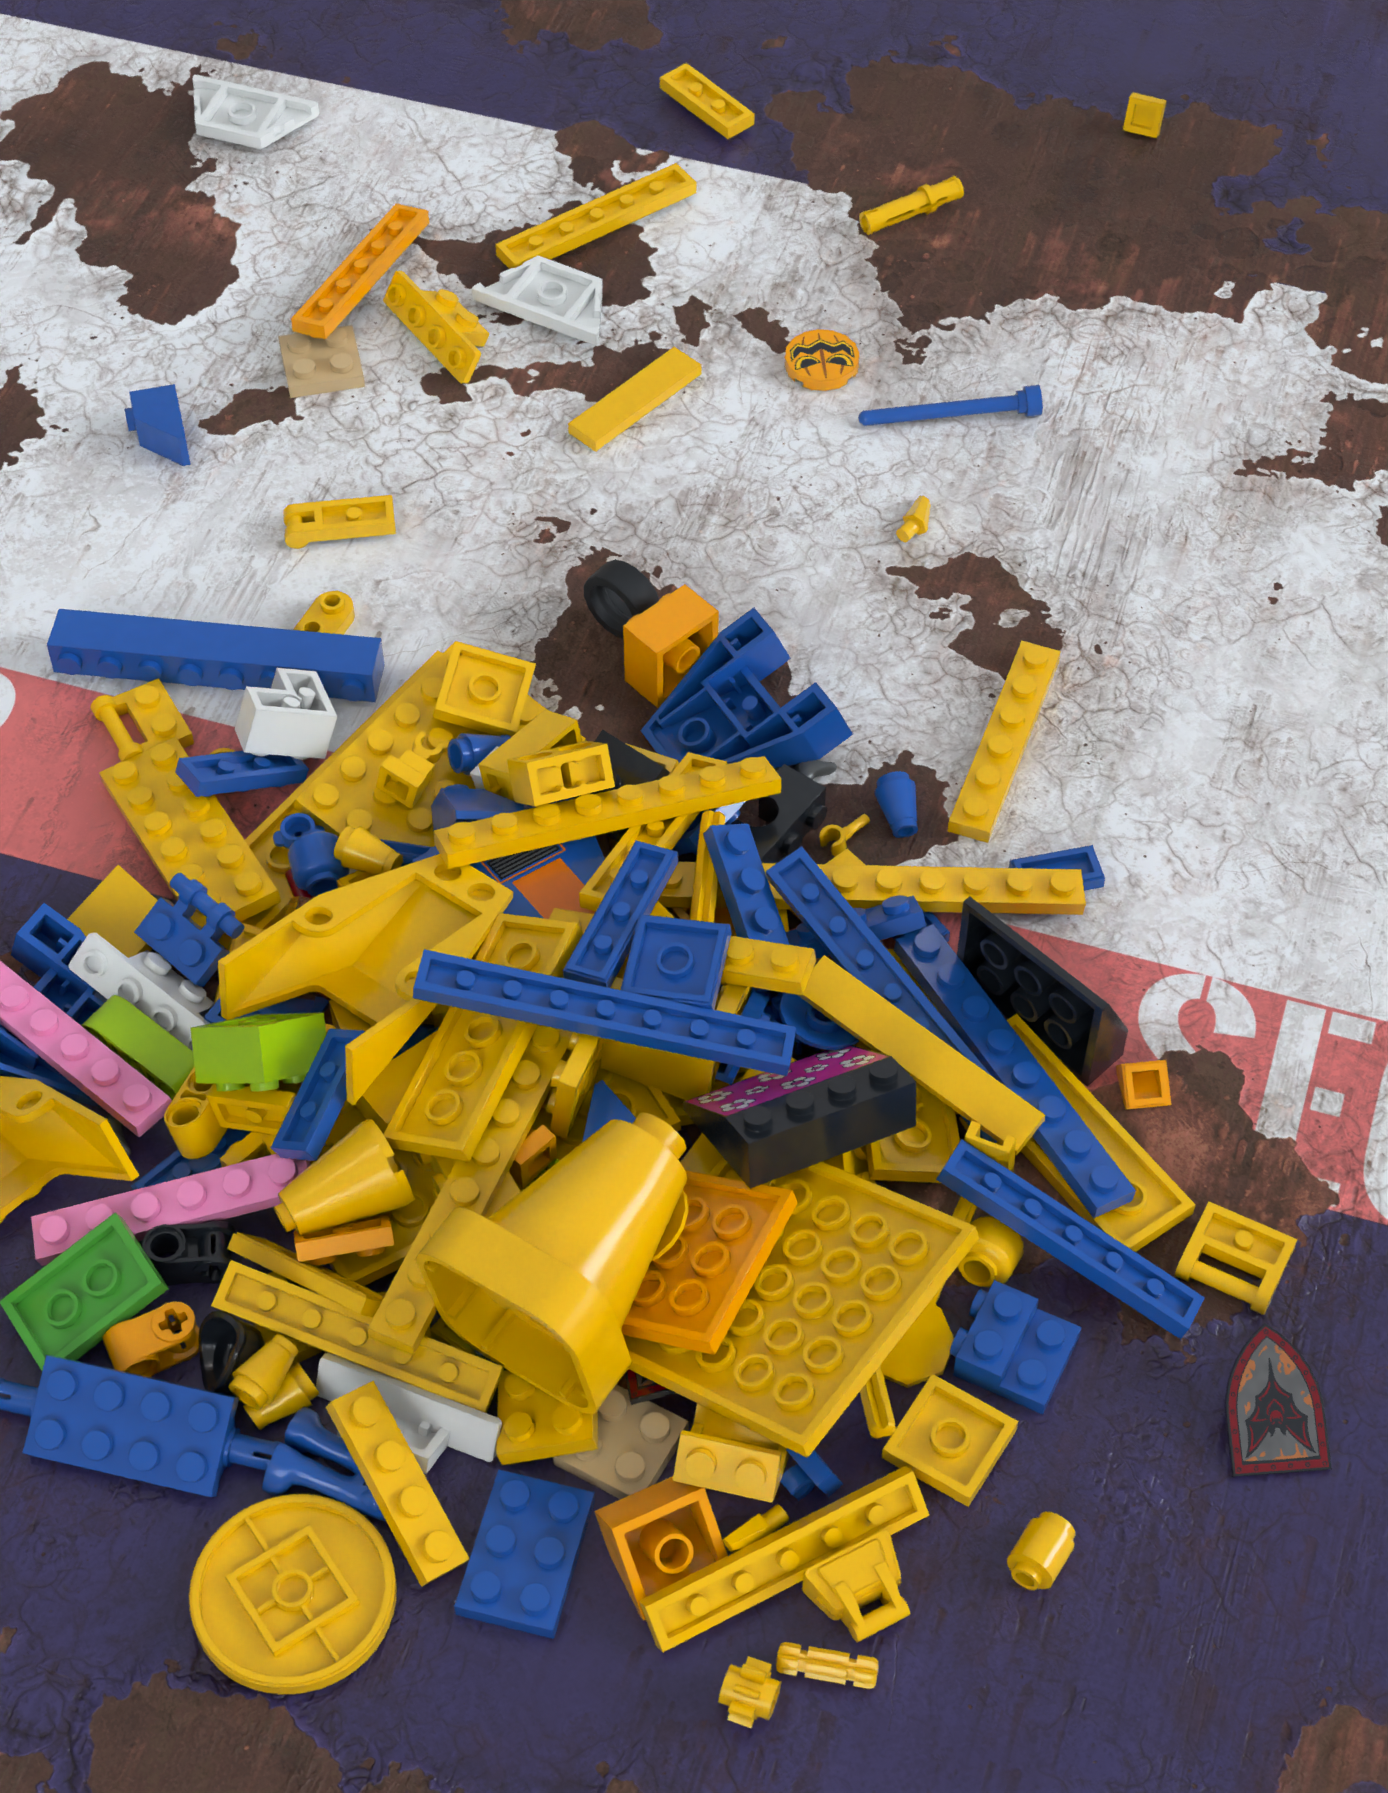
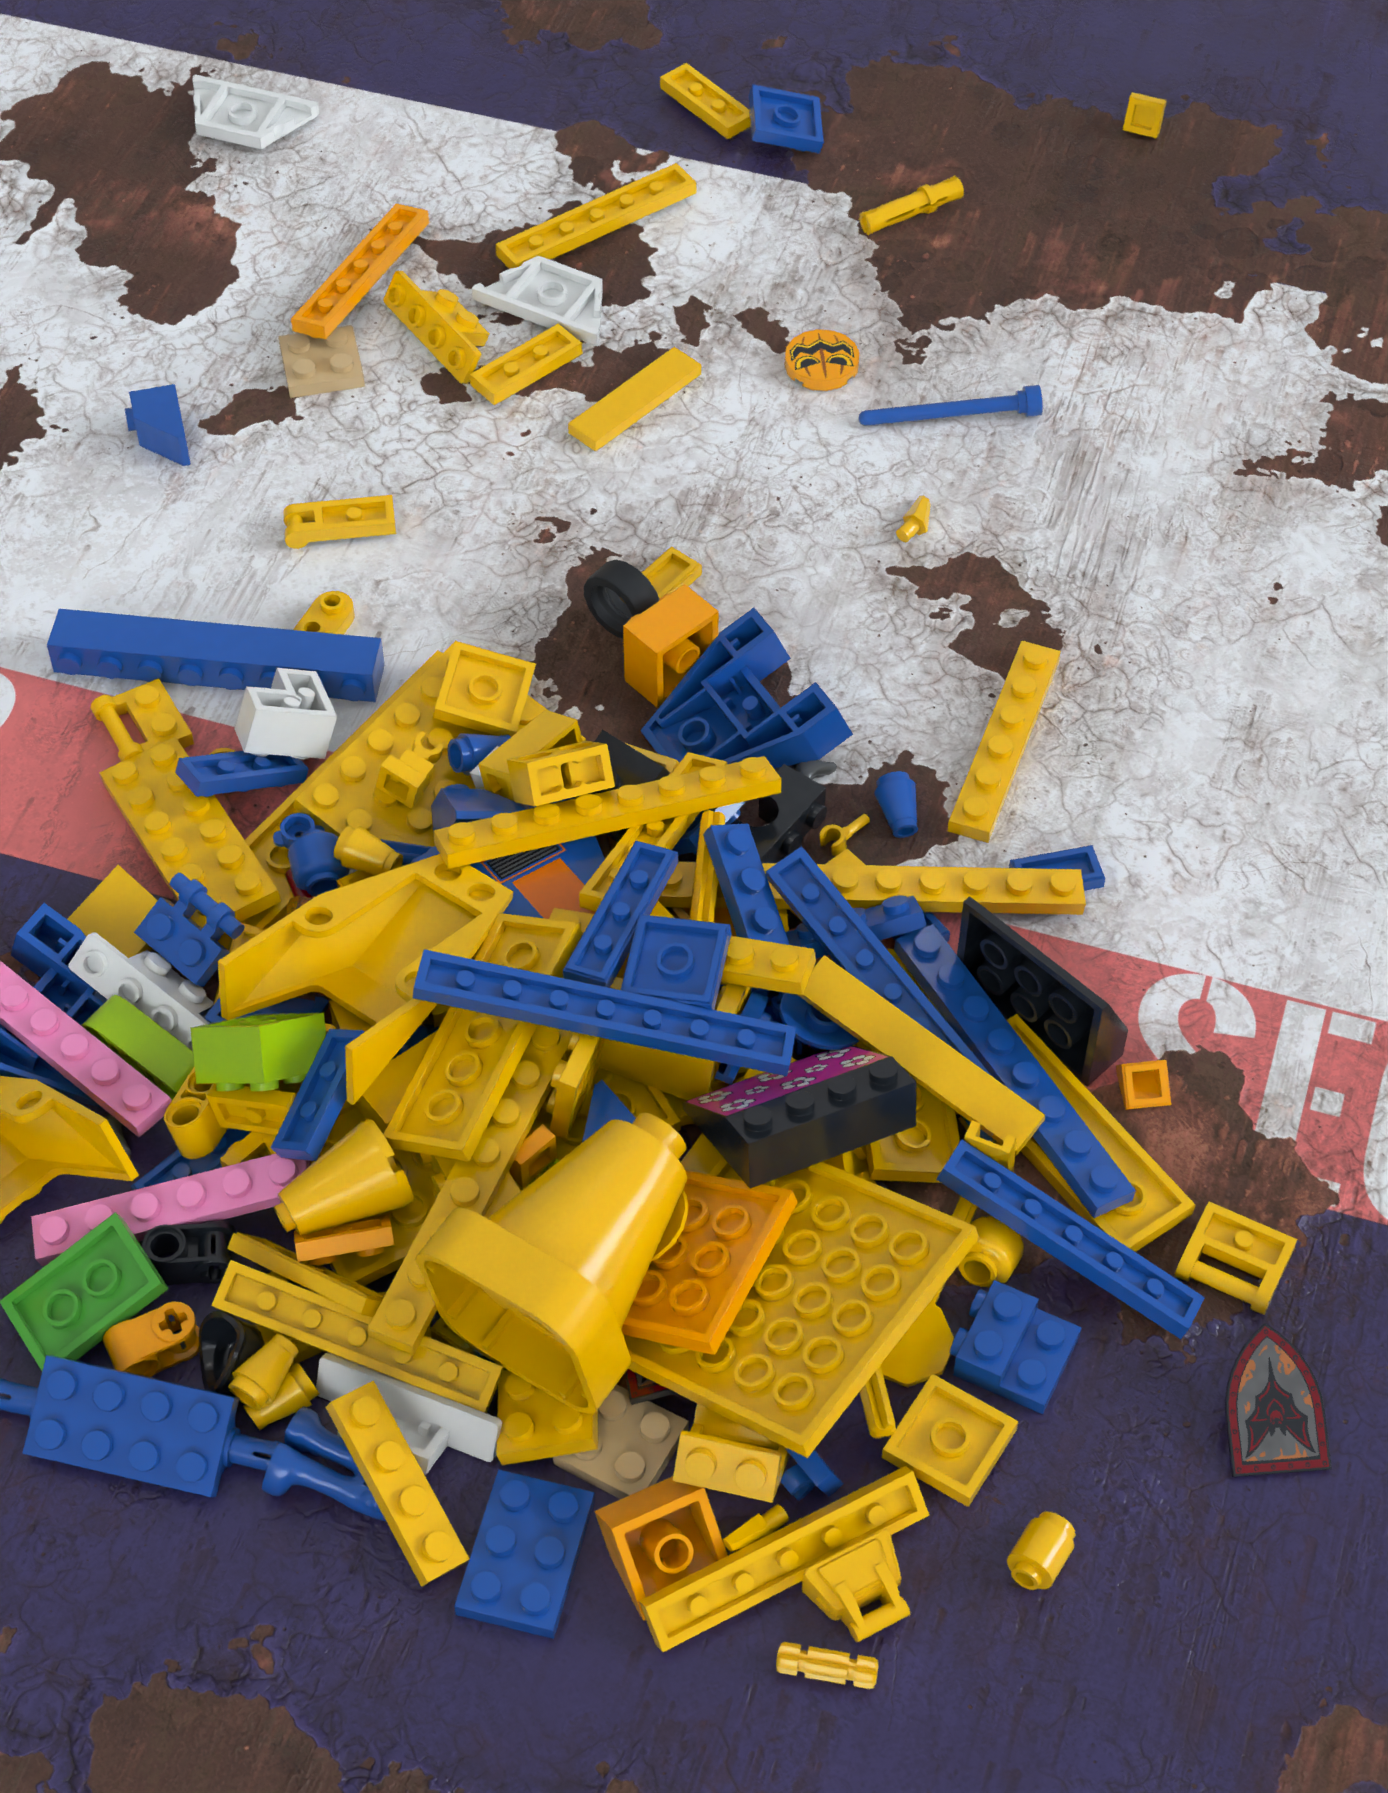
(293, 1594): yellow plate -> none
(526, 364): none -> yellow plate
(672, 571): none -> yellow tile
(749, 1692): yellow gear -> none
(785, 119): none -> blue plate

